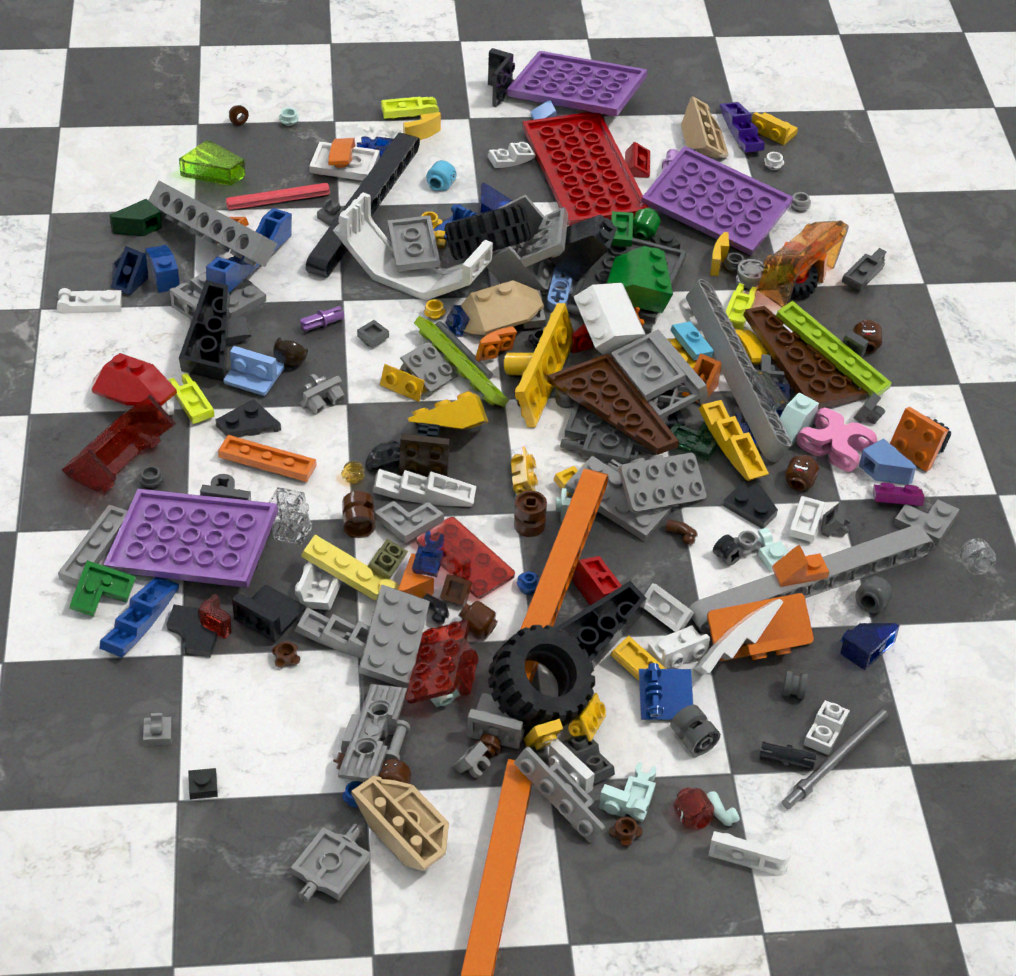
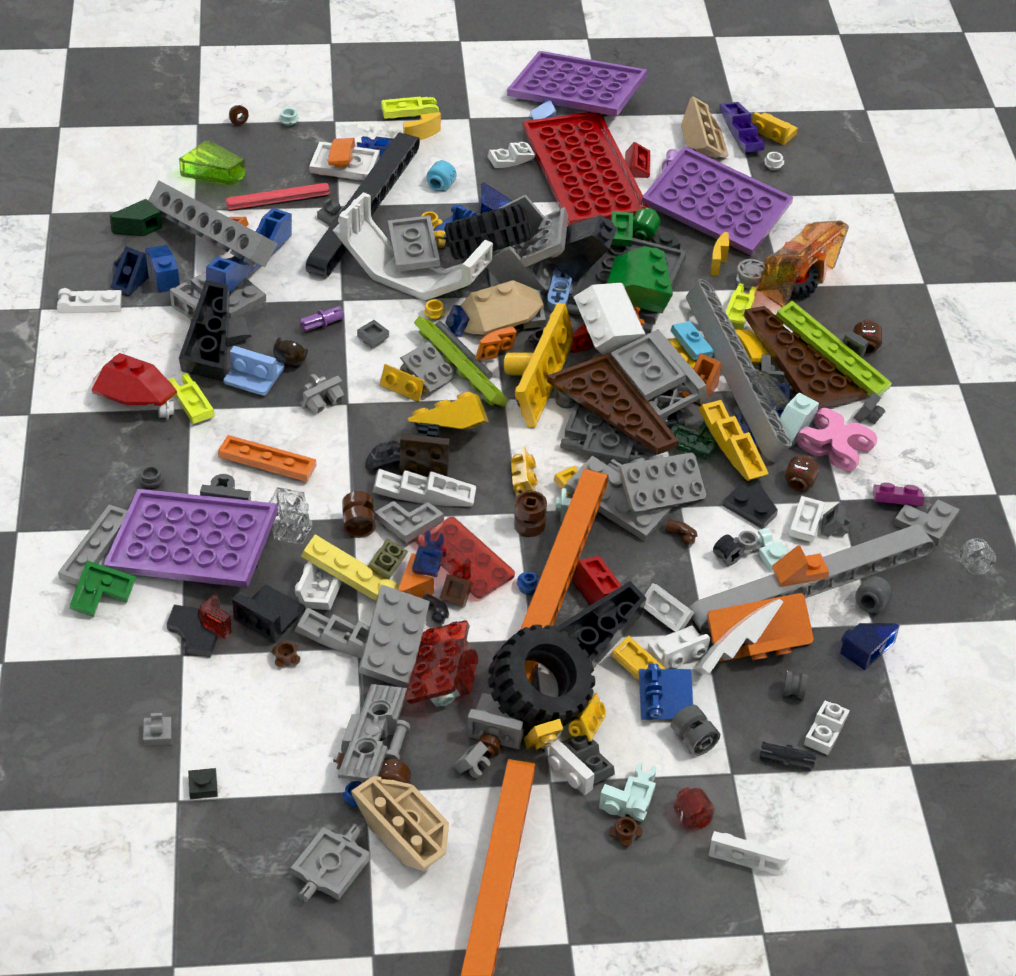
(118, 445): clear red windscreen -> none
(139, 617): blue slope -> none
(247, 420): black wing -> none
(353, 472): clear yellow plate -> none
(480, 618): reddish brown head -> none
(500, 73): black bracket -> none
(561, 792): light grey bracket -> none
(726, 817): light aqua arm -> none
(732, 261): dark grey plate -> none
(801, 201): light grey plate -> none
(805, 786): flat silver bar -> none
(864, 270): dark grey hinge -> none
(887, 464): medium blue slope -> none
(920, 438): orange plate -> none

